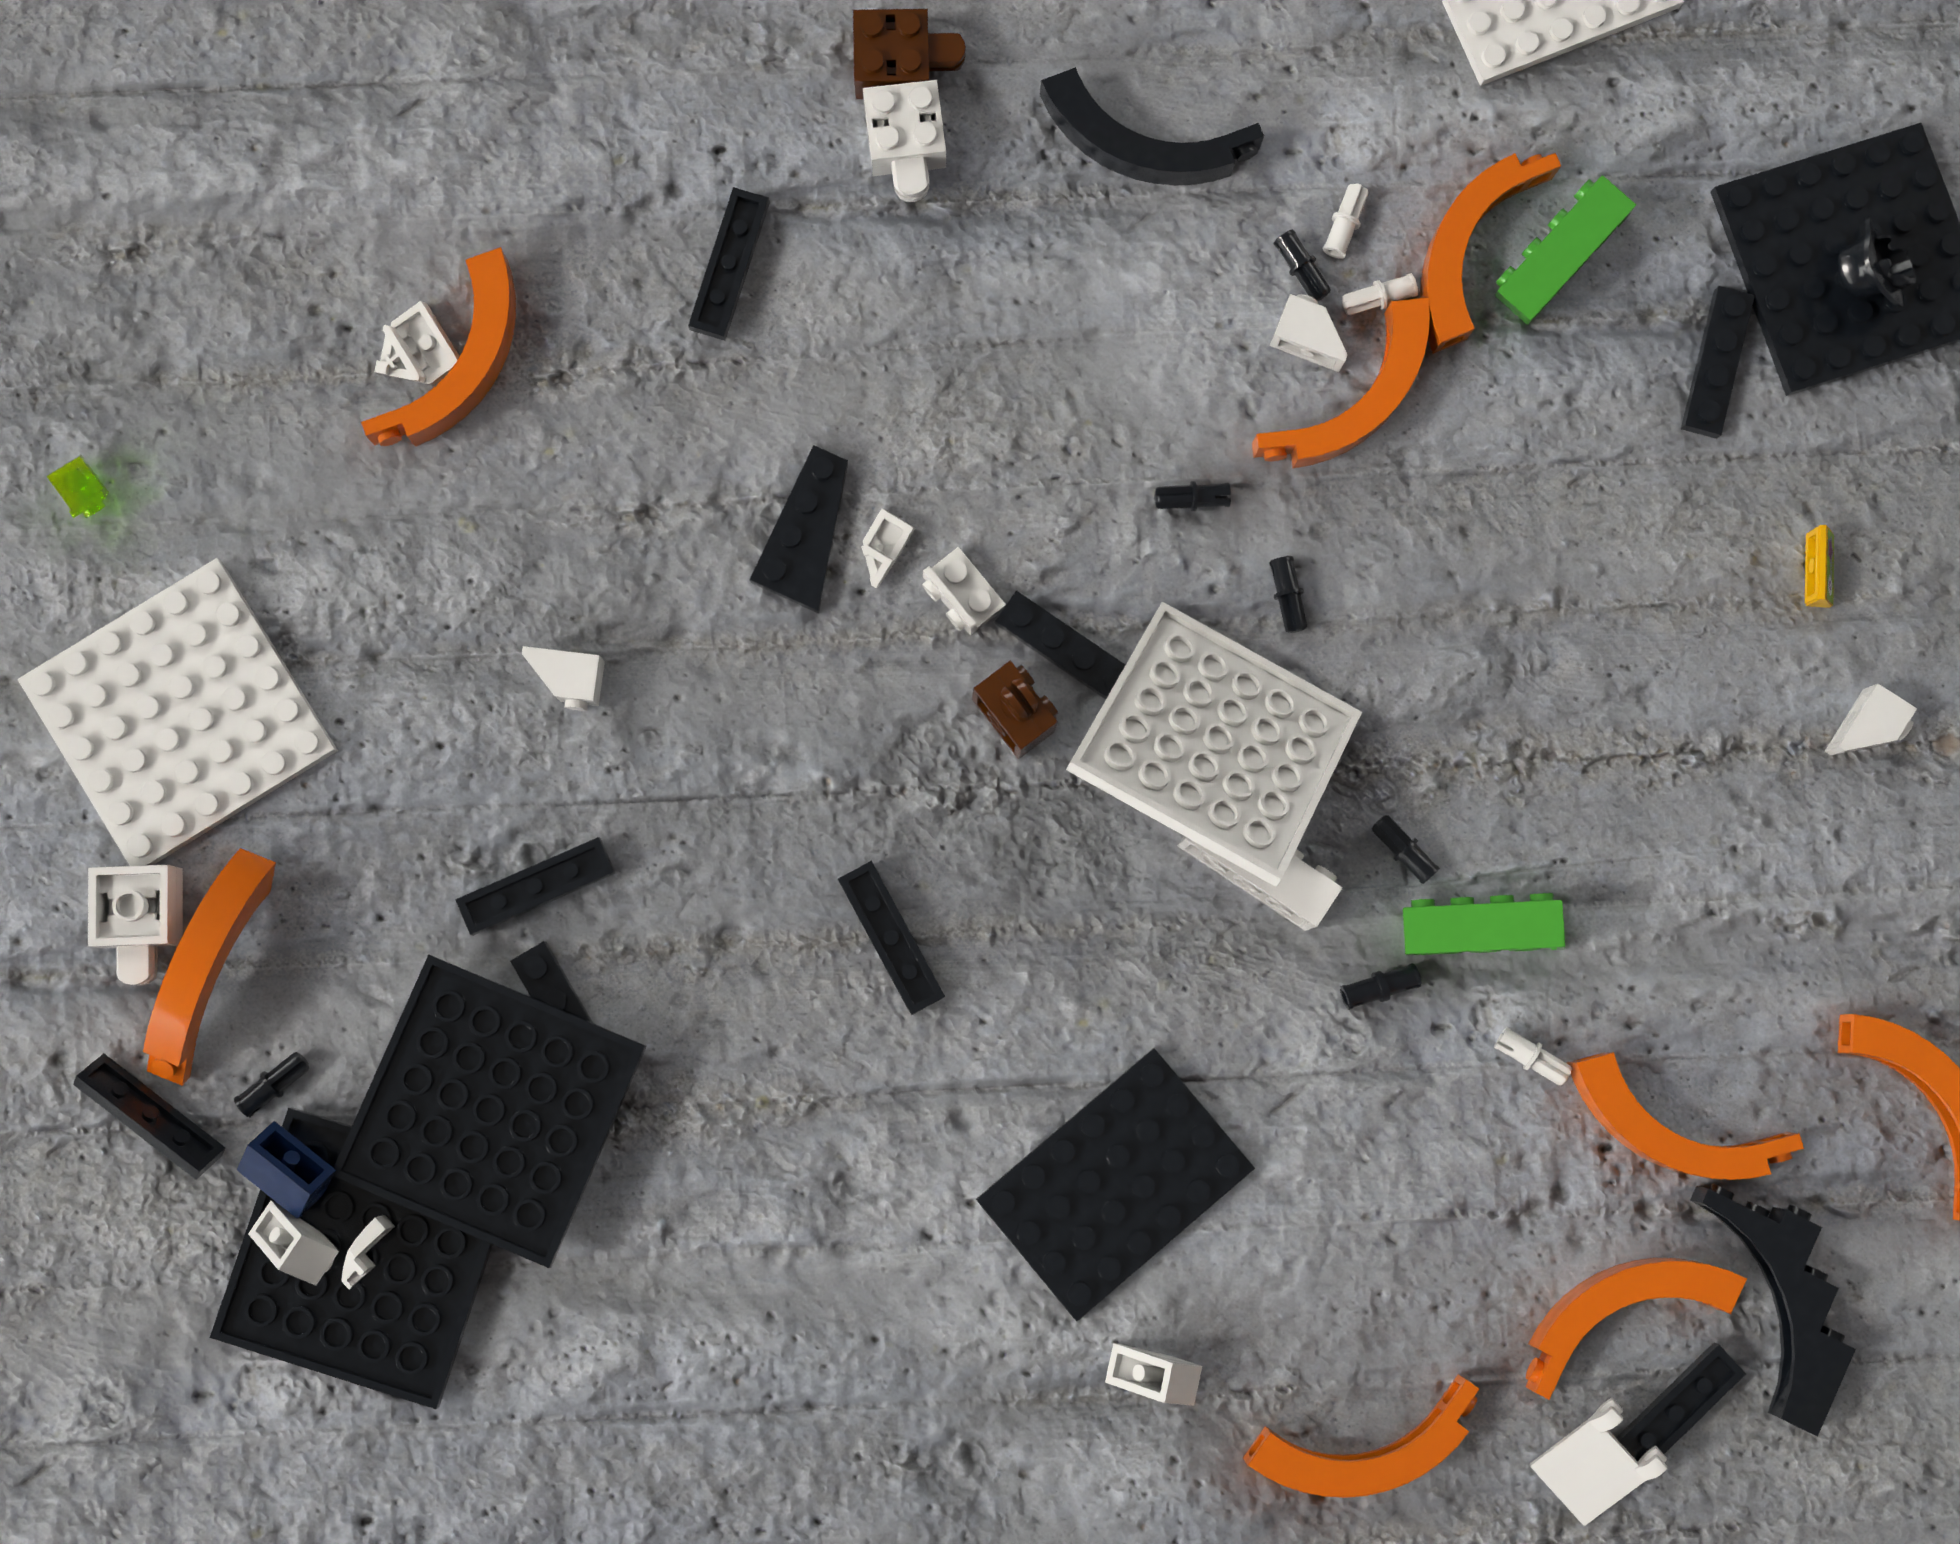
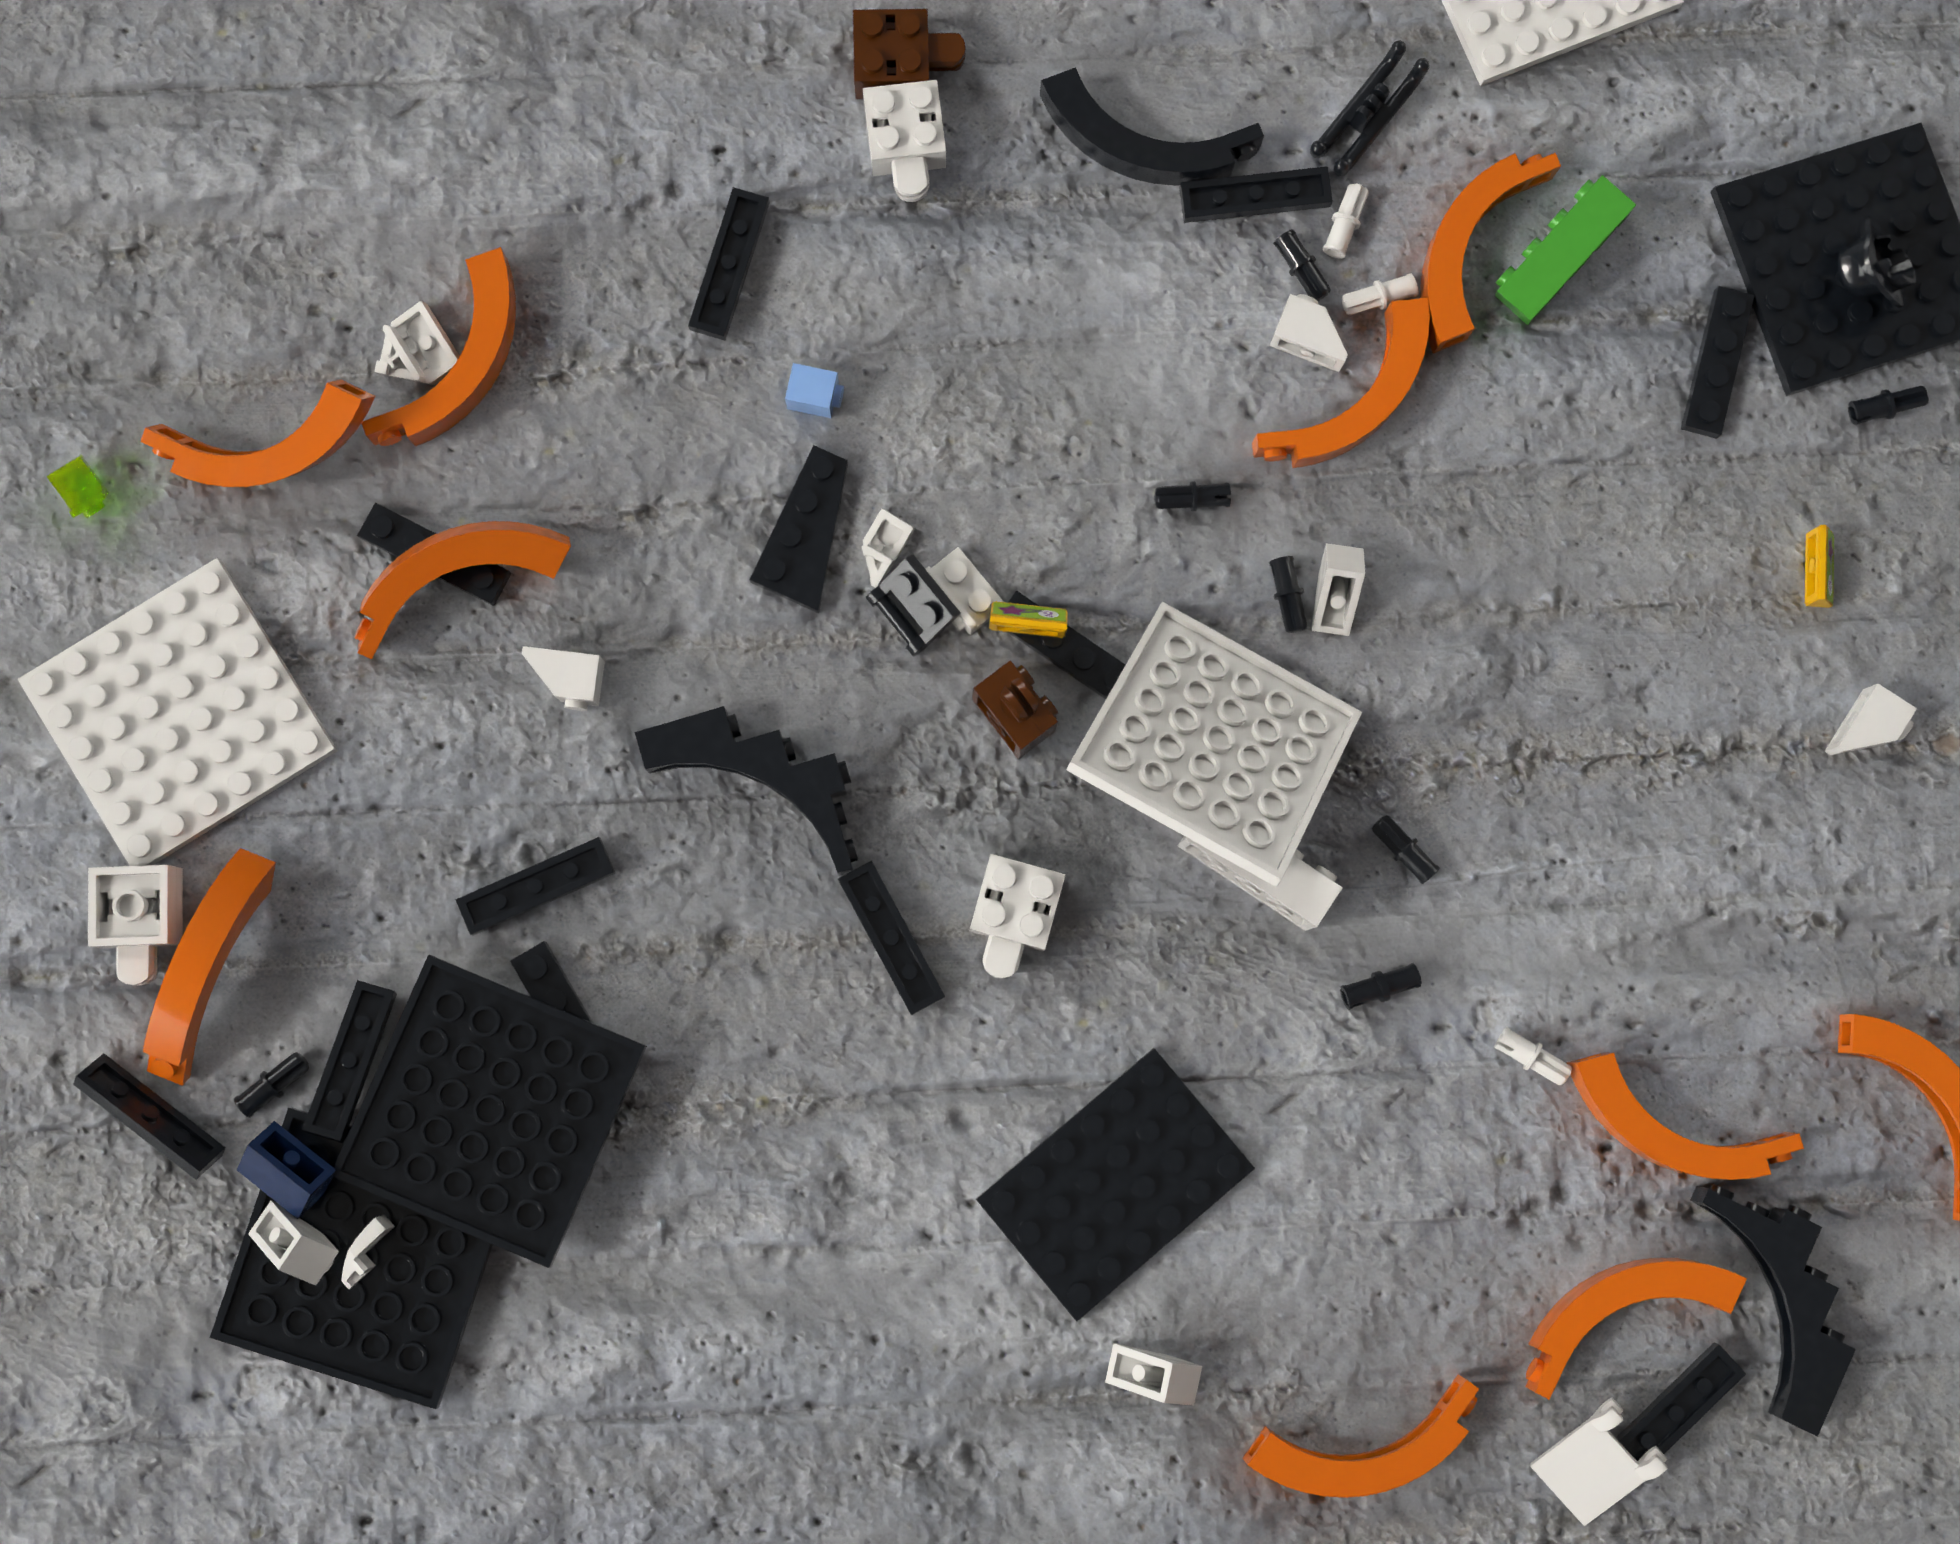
(320, 436): none -> orange arch
(349, 1061): none -> black plate
(398, 534): none -> black plate
(451, 550): none -> orange arch
(710, 742): none -> black arch
(813, 390): none -> light blue brick
(921, 599): none -> black plate
(1014, 912): none -> white brick
(1028, 619): none -> yellow slope
(1255, 194): none -> black plate
(1338, 589): none -> white slope
(1368, 109): none -> black piece
(1484, 926): bright green wedge -> none
(1887, 404): none -> black axle

